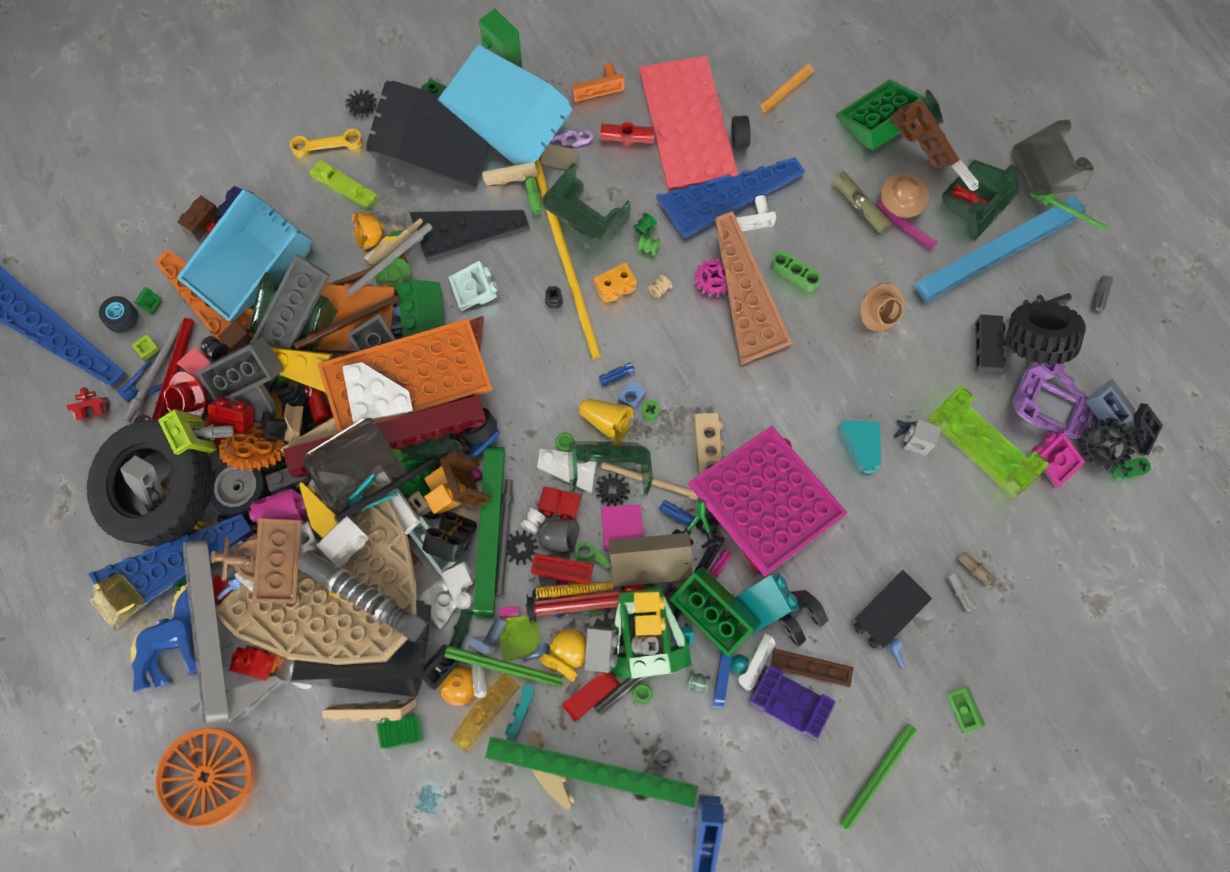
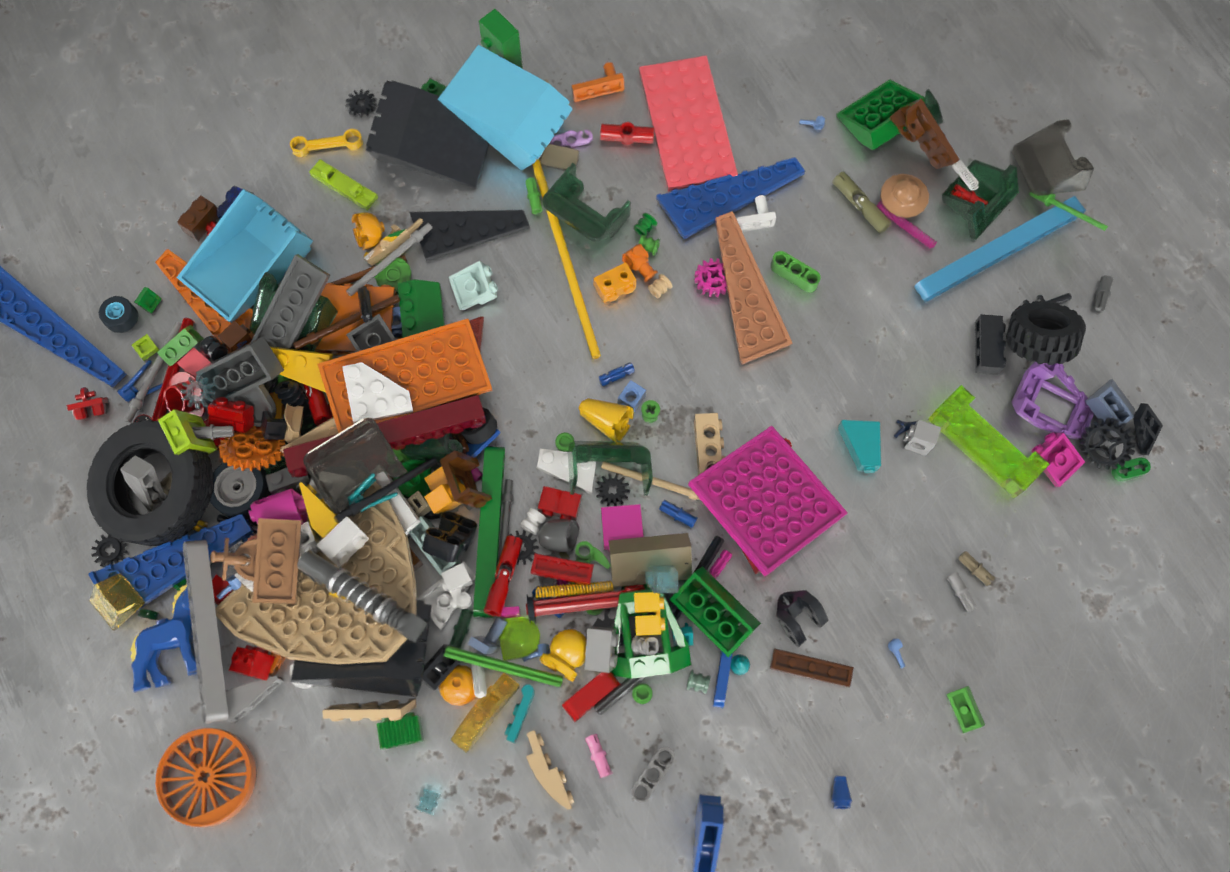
(103, 556): none -> black gear
(149, 614): none -> dark green axle
(180, 345): none -> bright green bracket
(200, 385): none -> clear light blue gear
(365, 304): none -> black axle
(499, 589): none -> red piece
(511, 173): tan plate -> none
(553, 302): black bush -> none
(592, 772): green brick -> none
(598, 755): none -> bright pink pin
(638, 260): none -> orange connector
(662, 579): none -> clear light blue brick
(706, 523): black plant -> none
(740, 132): black tyre -> none
(757, 663): white plate -> none
(768, 600): teal panel -> none
(788, 87): light orange piece -> none
(792, 703): dark purple plate -> none
(818, 124): none -> medium blue hand
(841, 795): none -> blue cone
(878, 777): bright green axle -> none
(882, 307): medium nougat helmet -> none
(891, 611): black panel -> none

